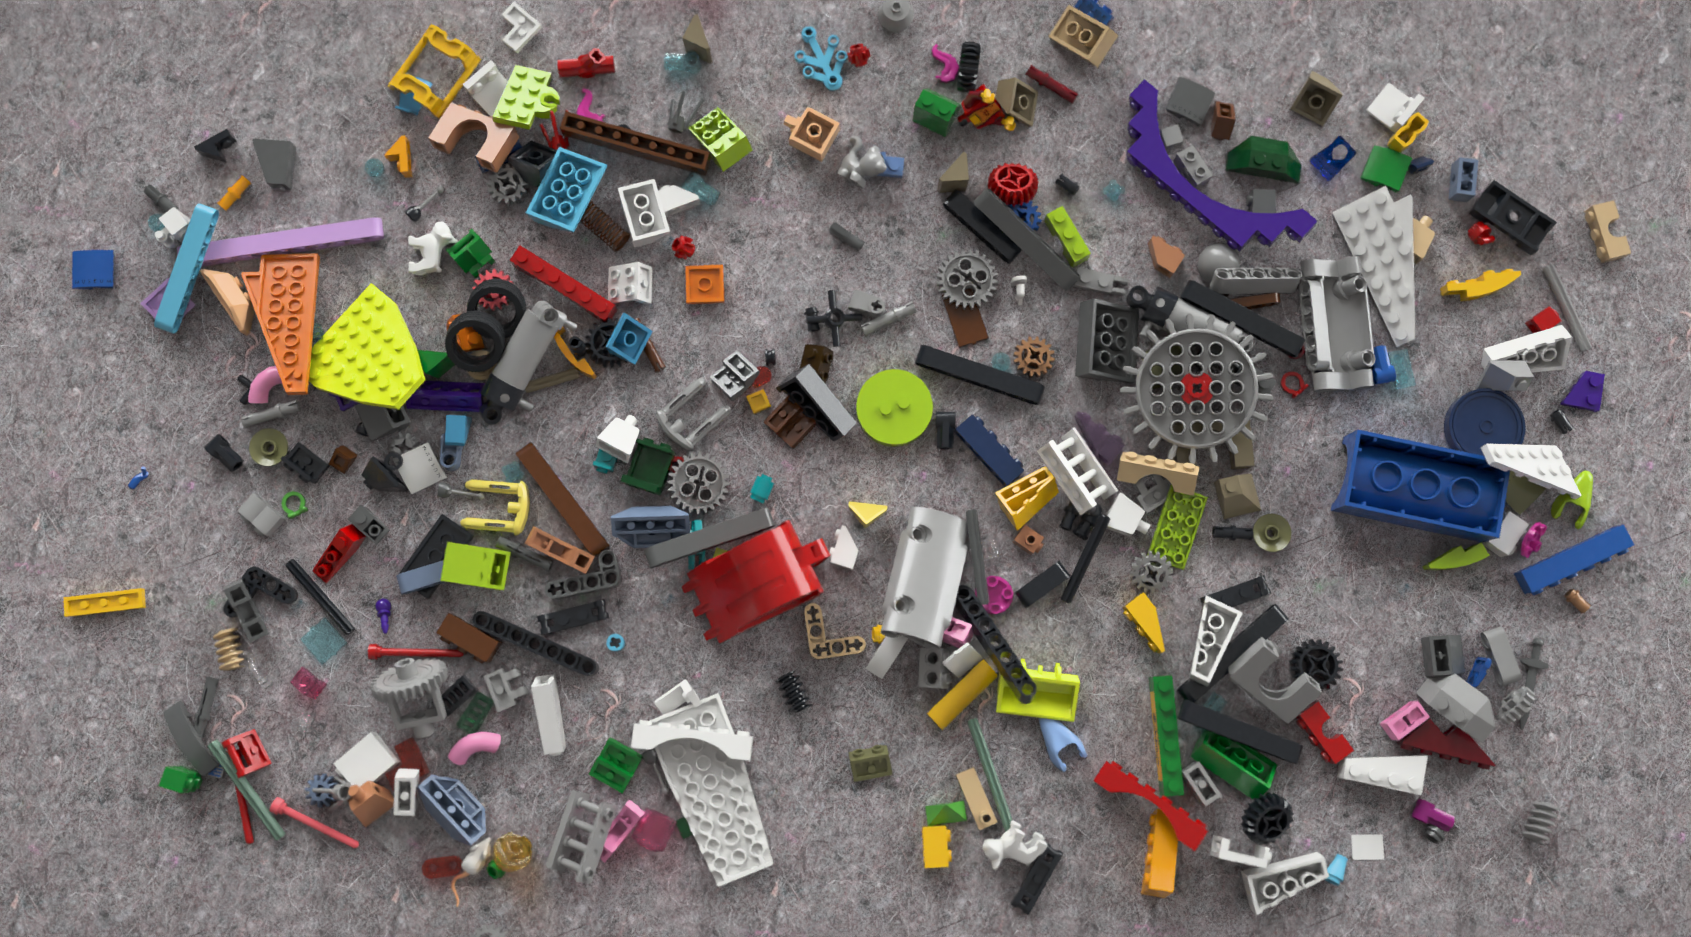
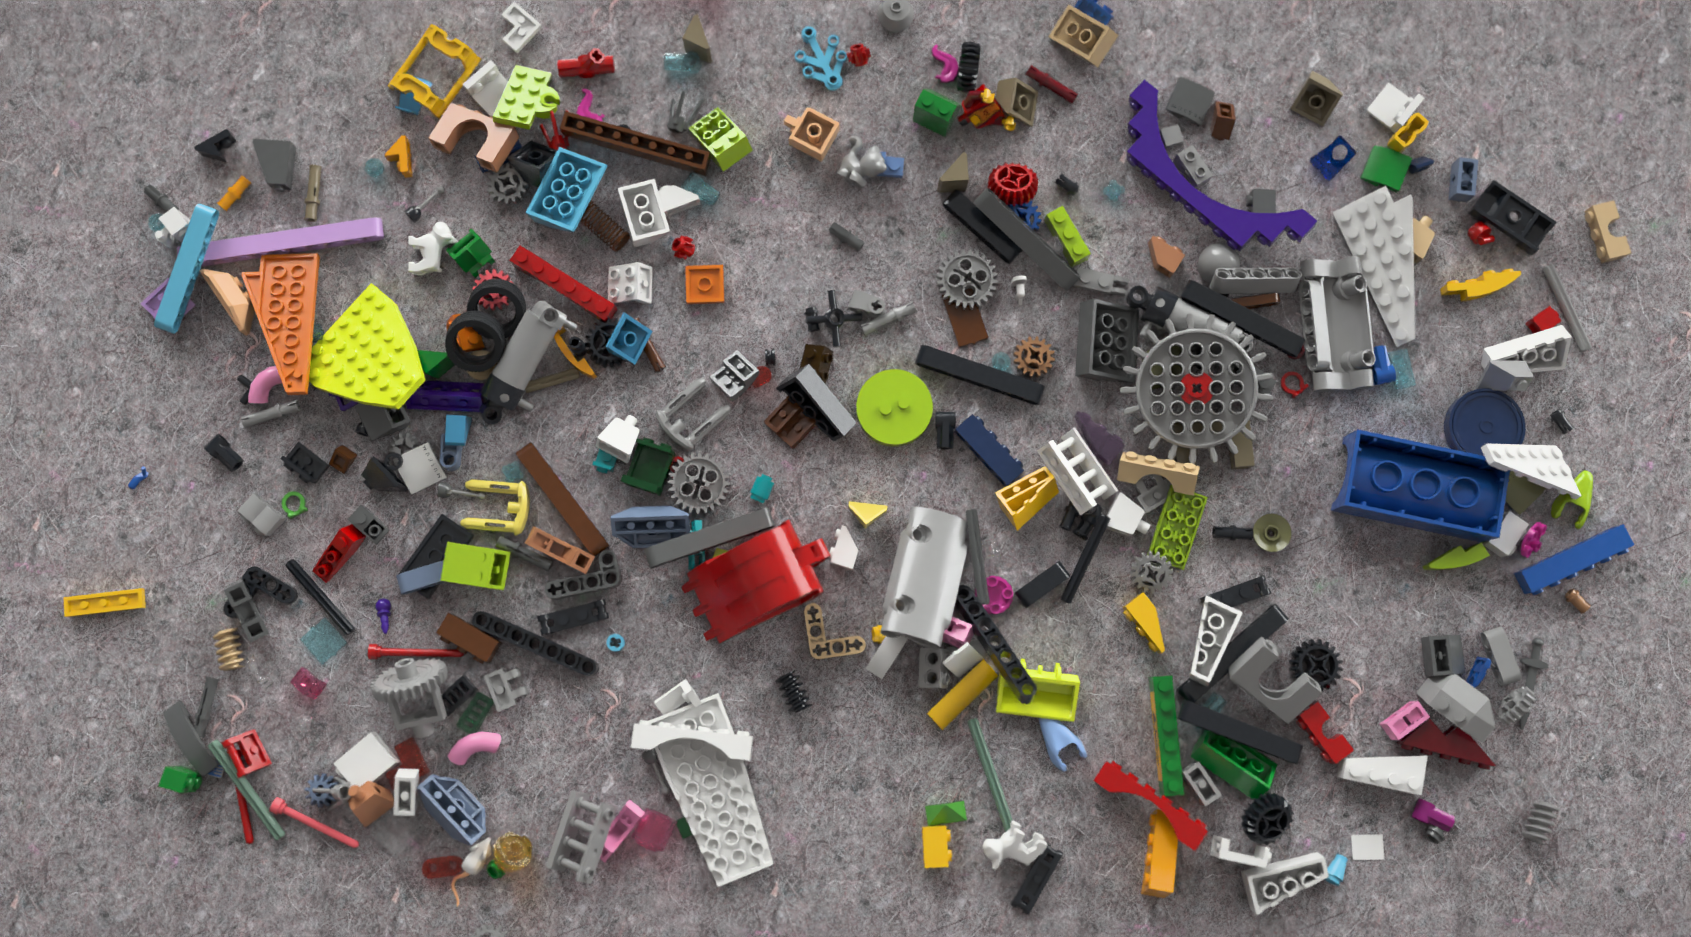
(92, 269): blue slope -> none
(260, 443): olive dish -> none
(313, 193): none -> dark tan pin
(549, 714): white slope -> none
(616, 765): green slope -> none
(758, 401): yellow tile -> none
(870, 763): olive bracket -> none
(976, 798): tan piece -> none
(1028, 540): nougat brick -> none
(1237, 495): dark tan slope -> none
(1265, 159): dark green wedge -> none
(1586, 392): dark purple wing -> none

